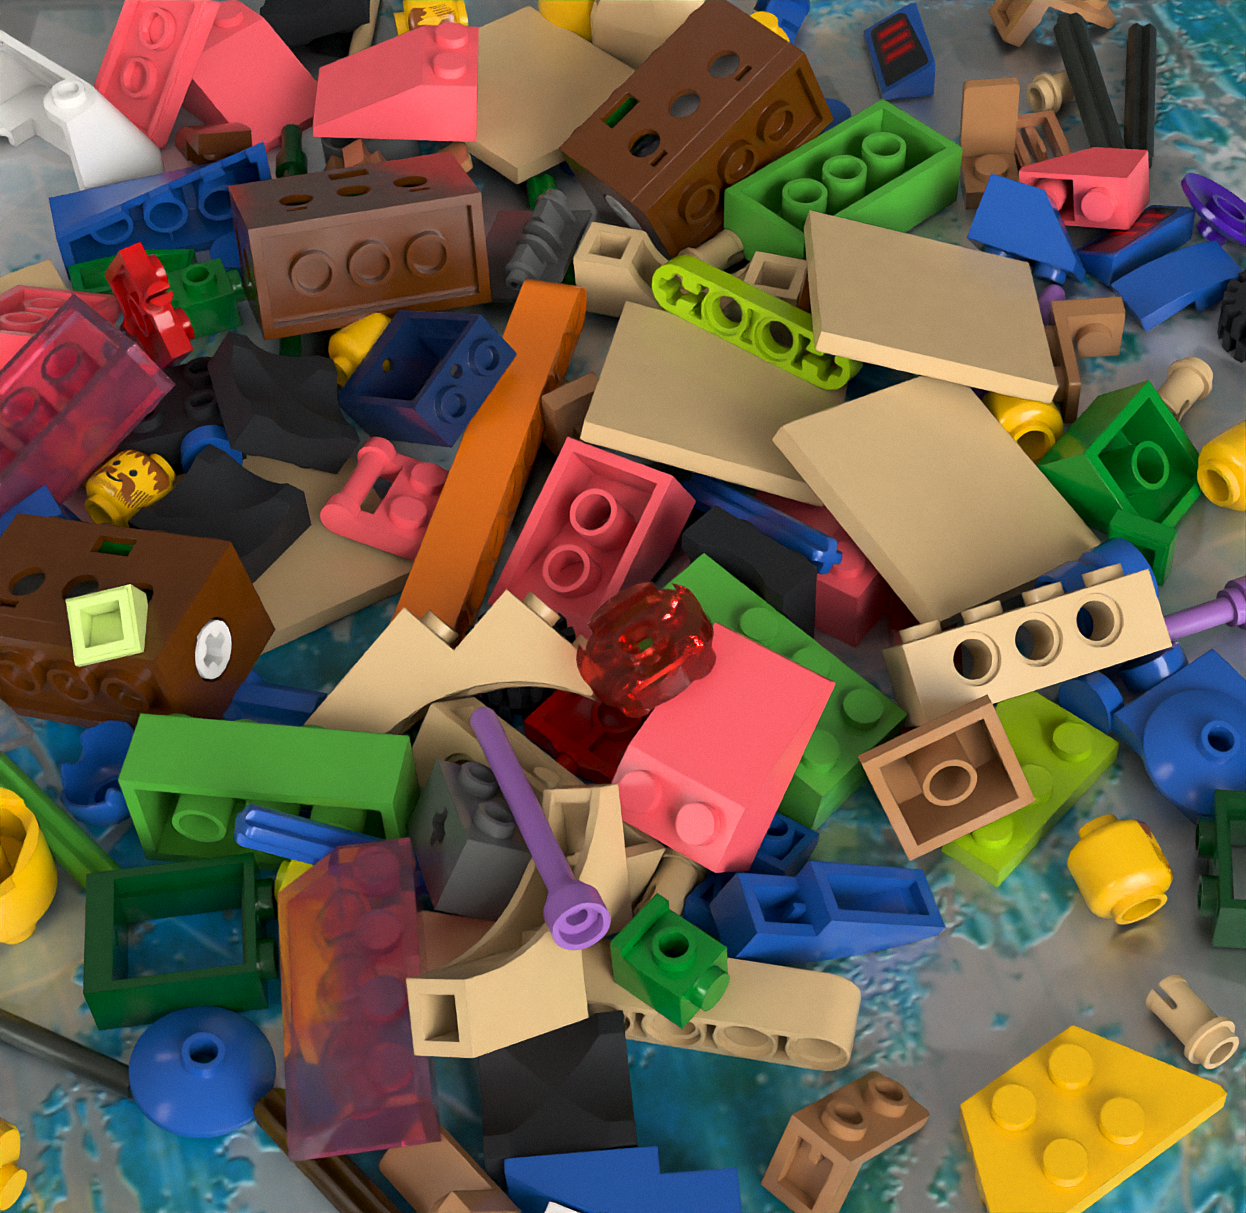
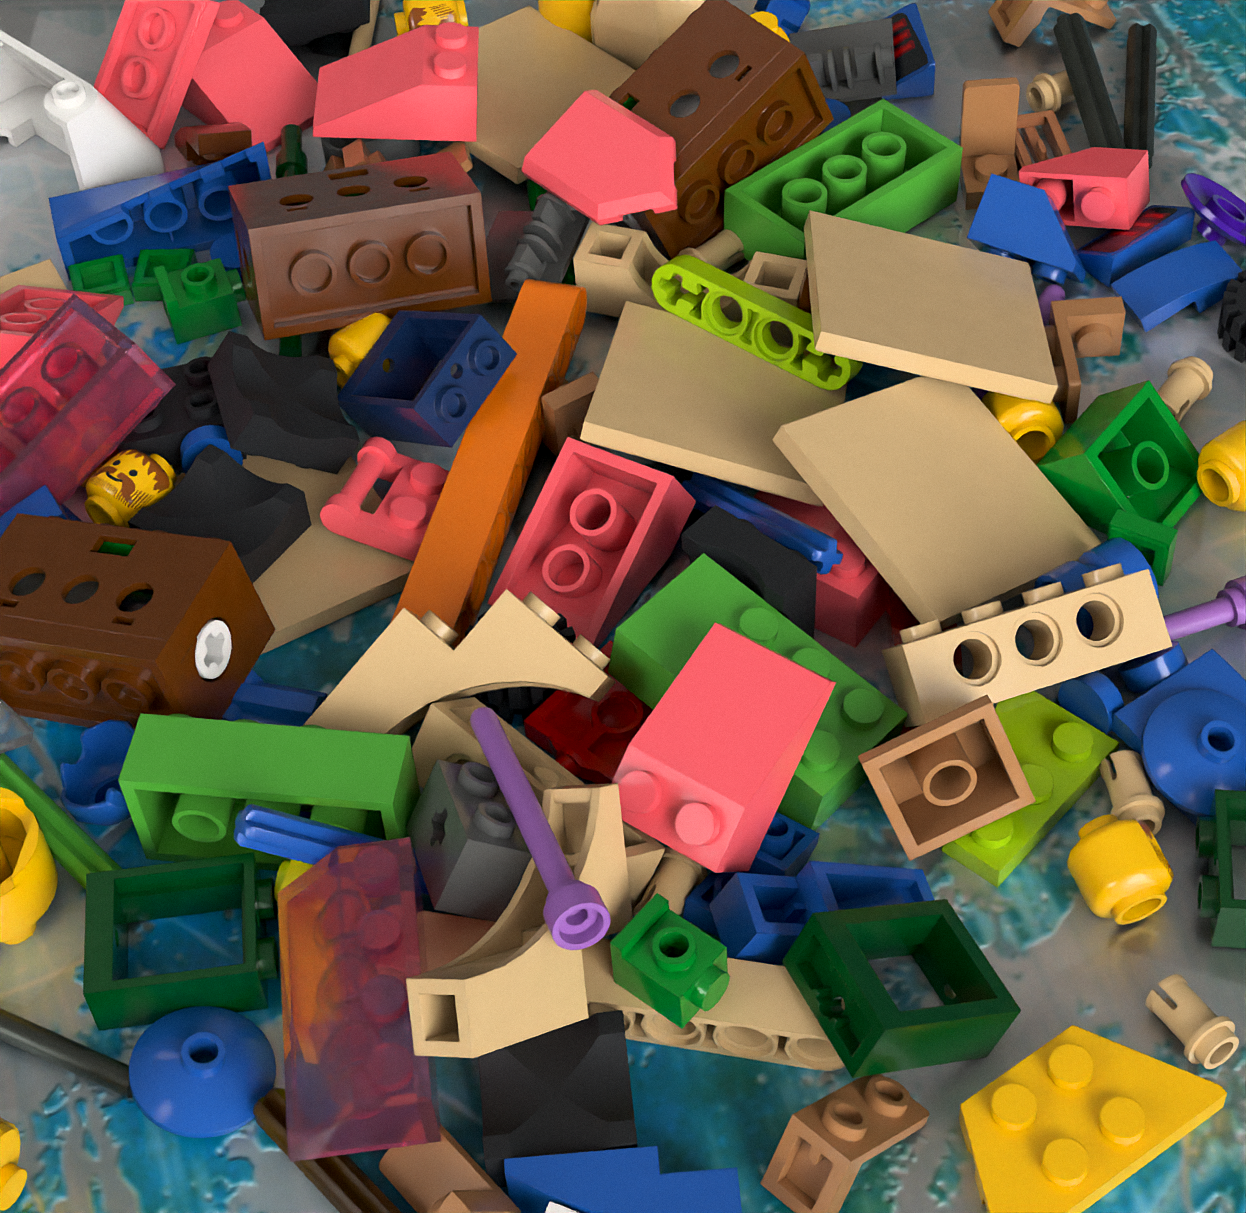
(107, 624): yellowish green slope -> none
(147, 309): red plate -> none
(605, 161): none -> coral tile
(676, 658): clear red plate -> none
(851, 59): none -> dark grey hinge
(871, 1032): none -> dark green window
(1130, 790): none -> tan pin

